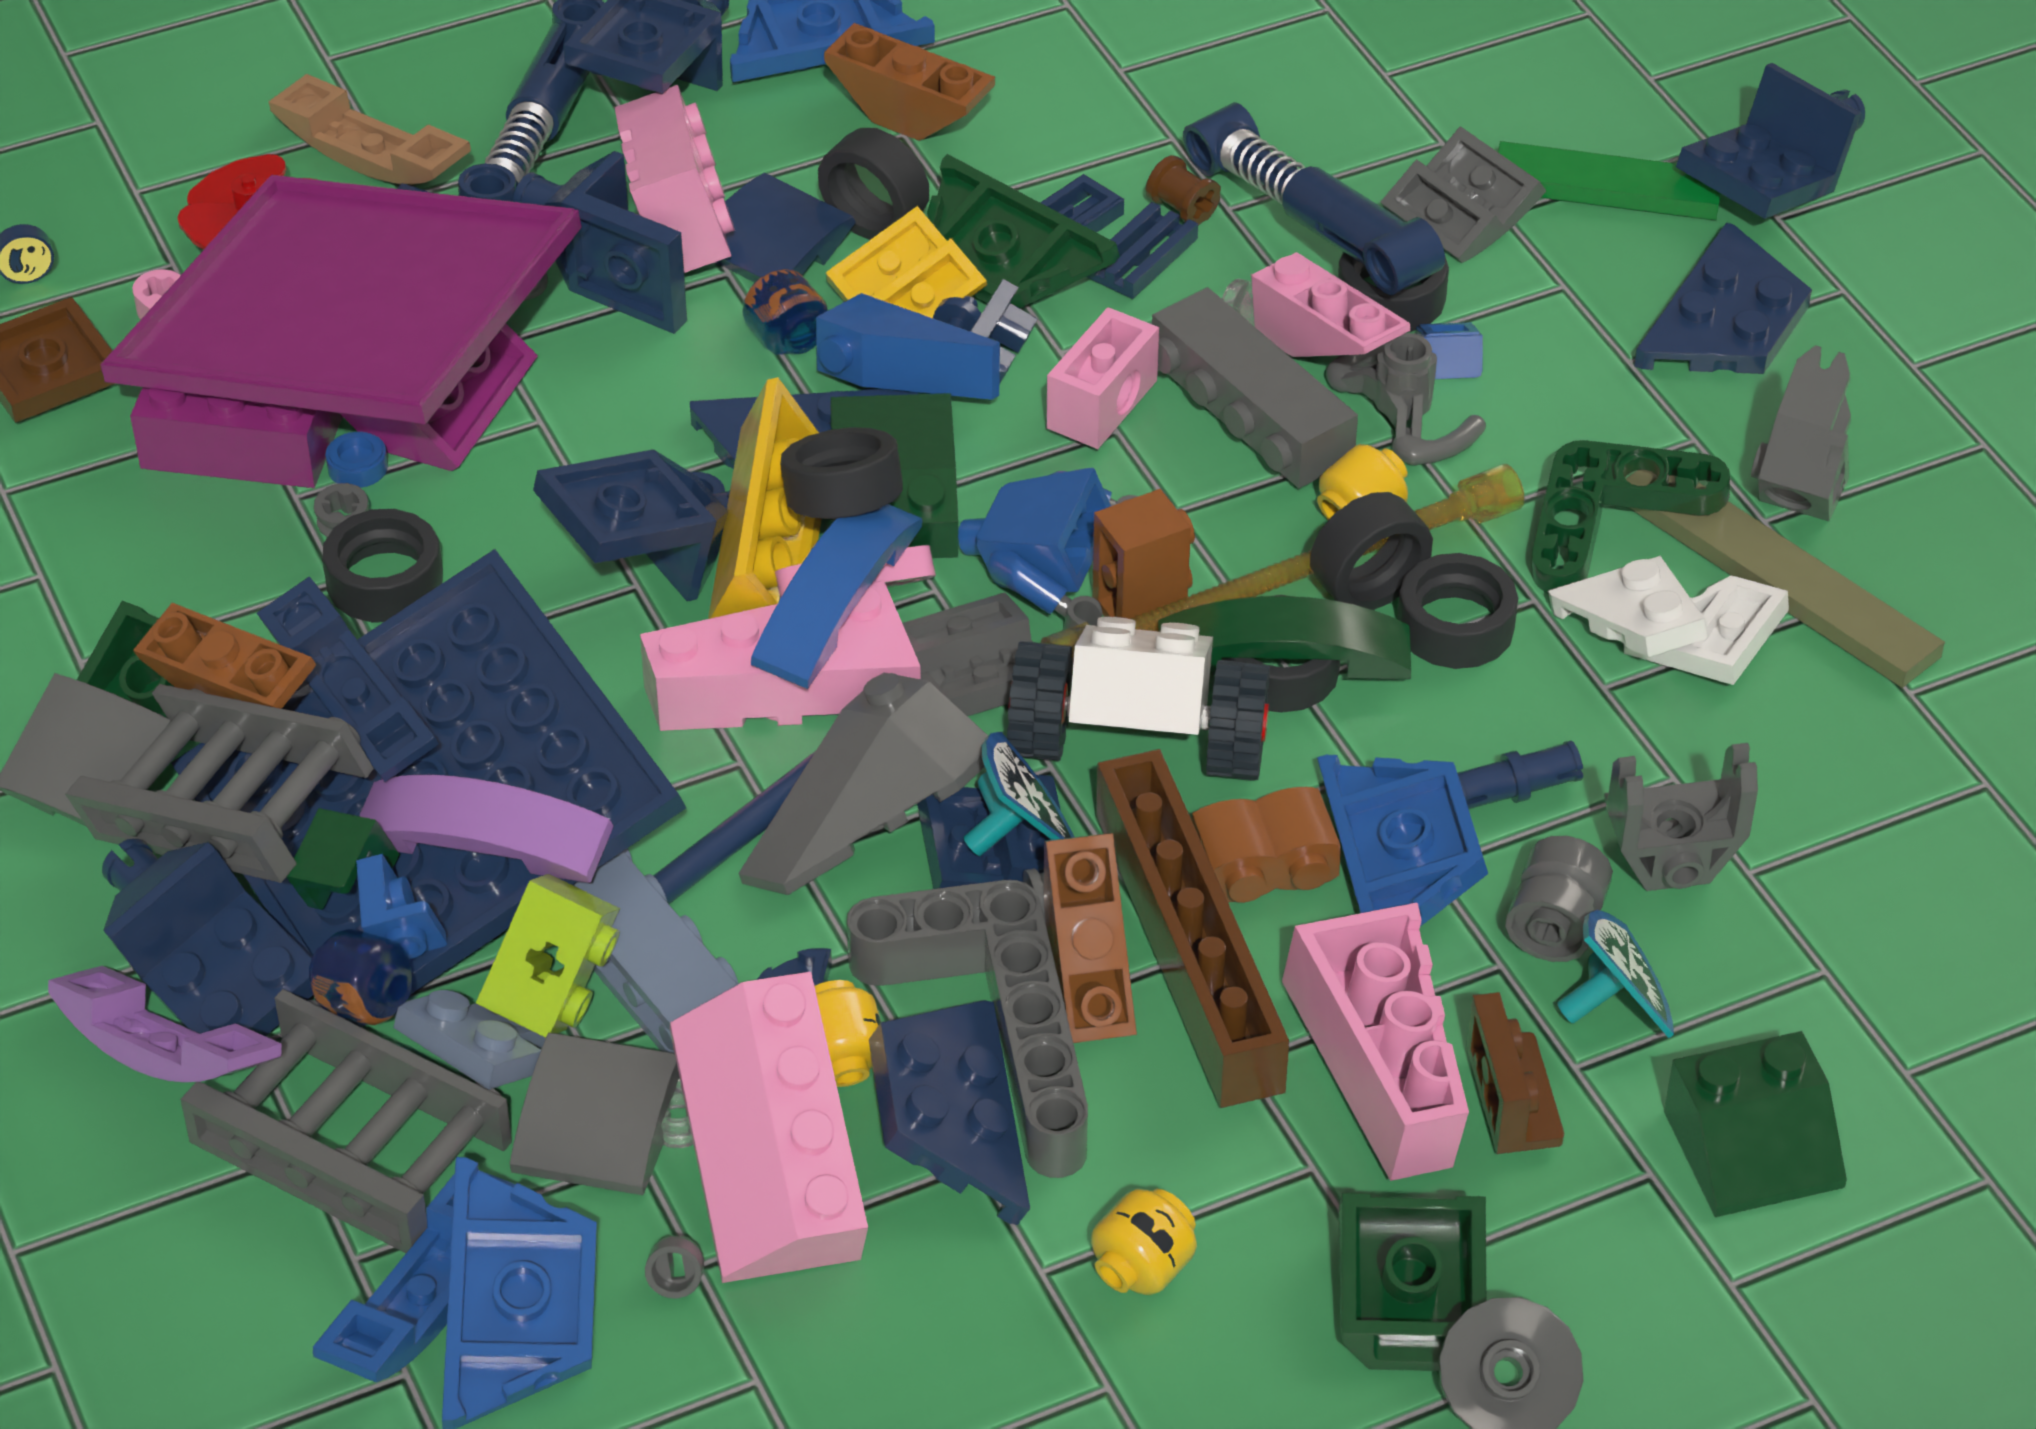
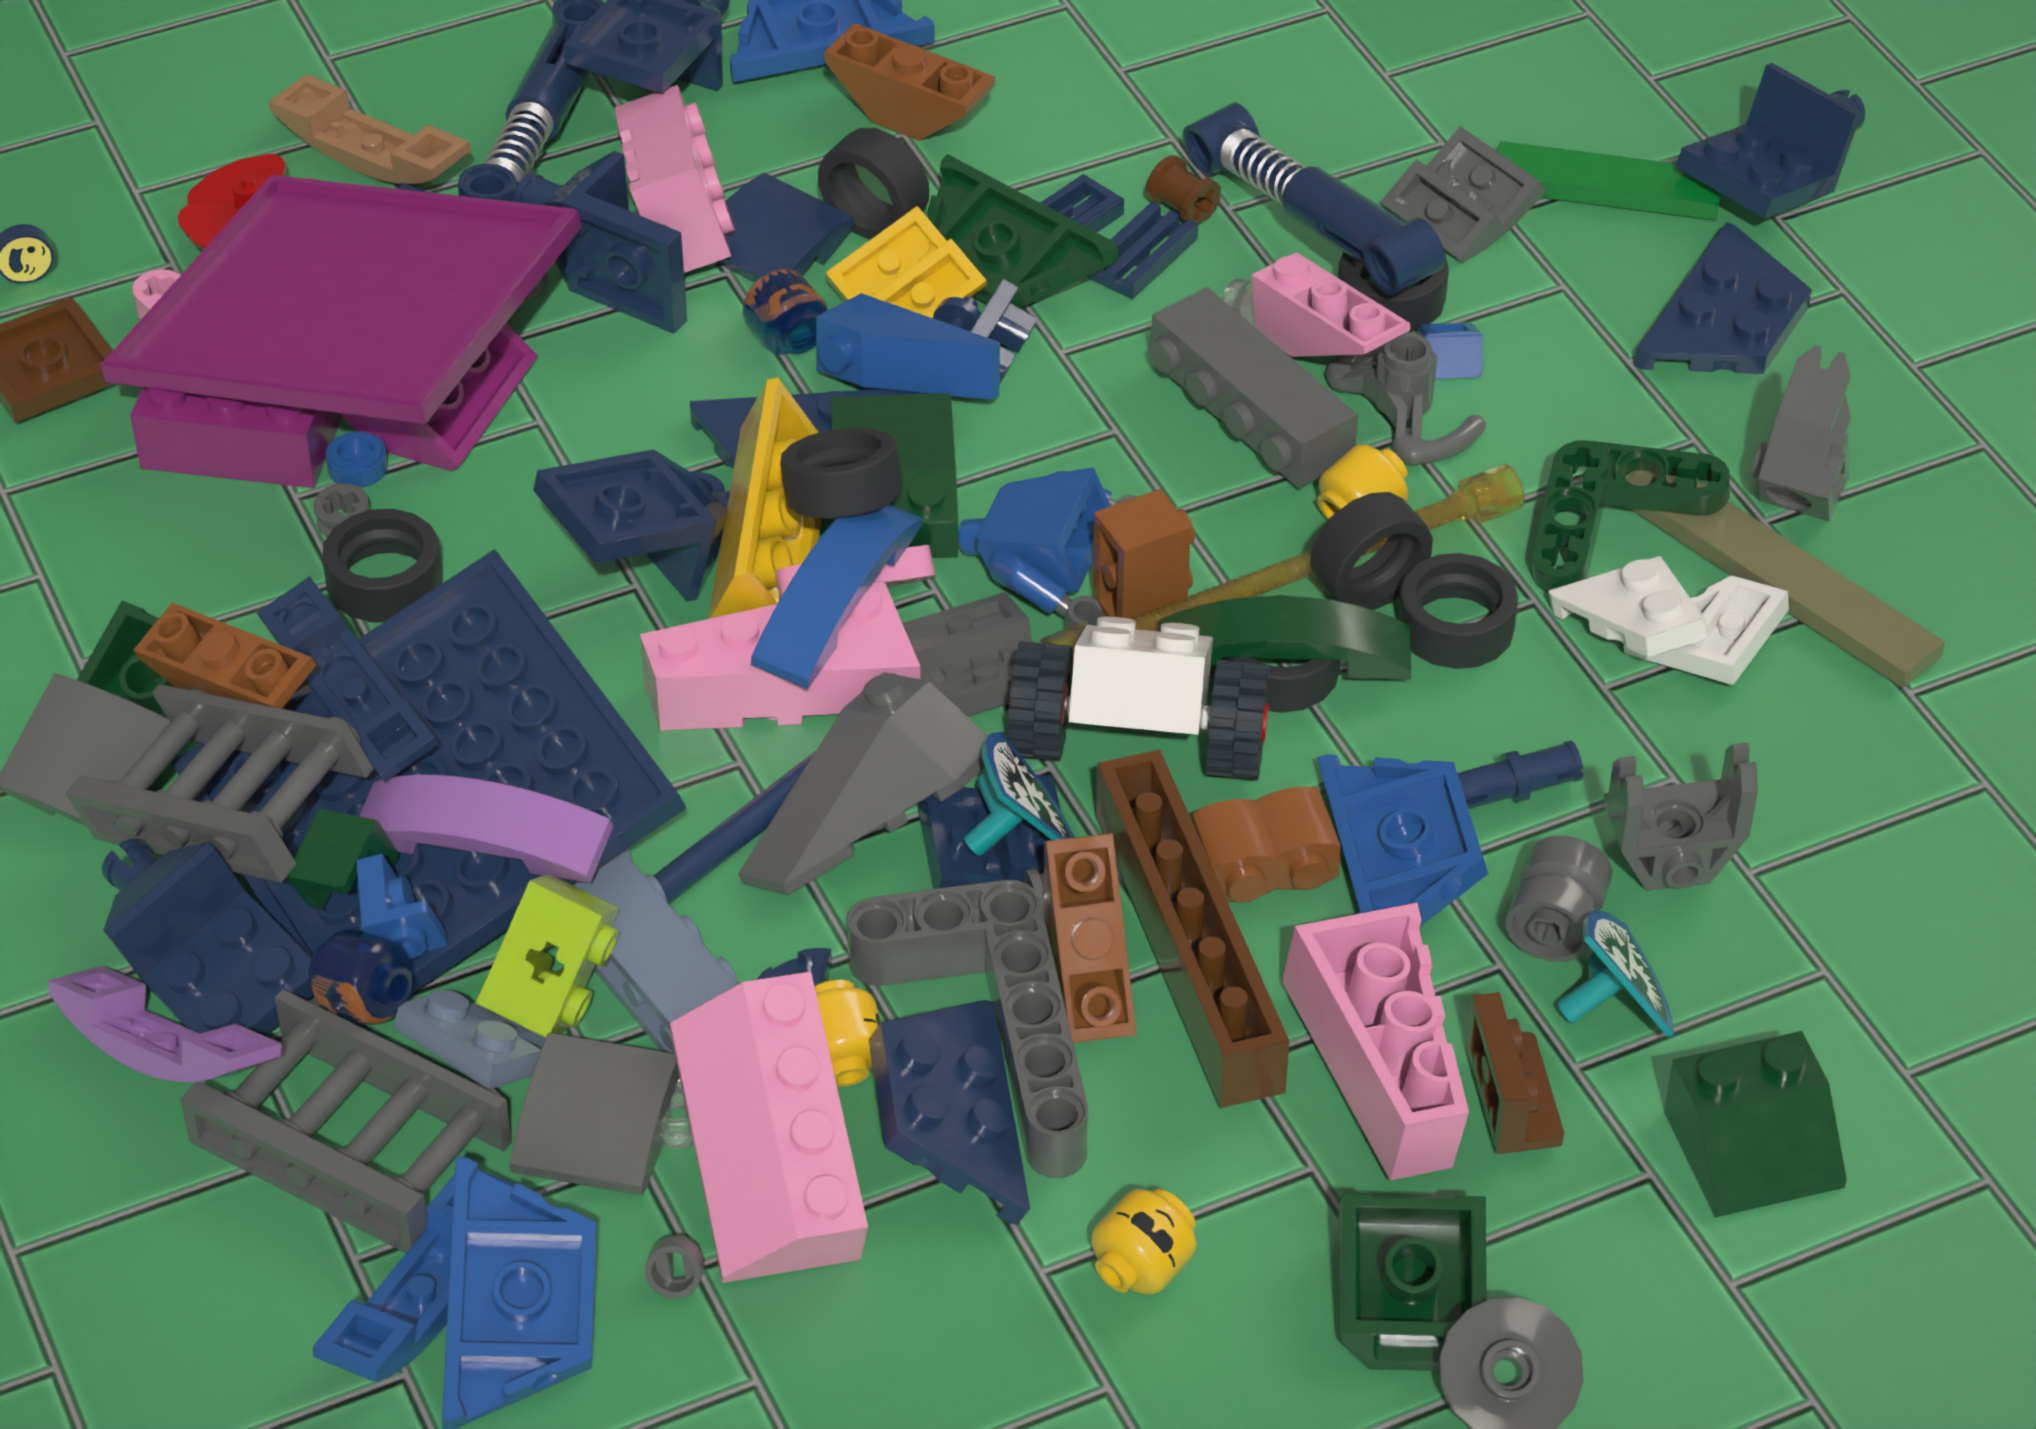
(1102, 377): bright pink brick -> none

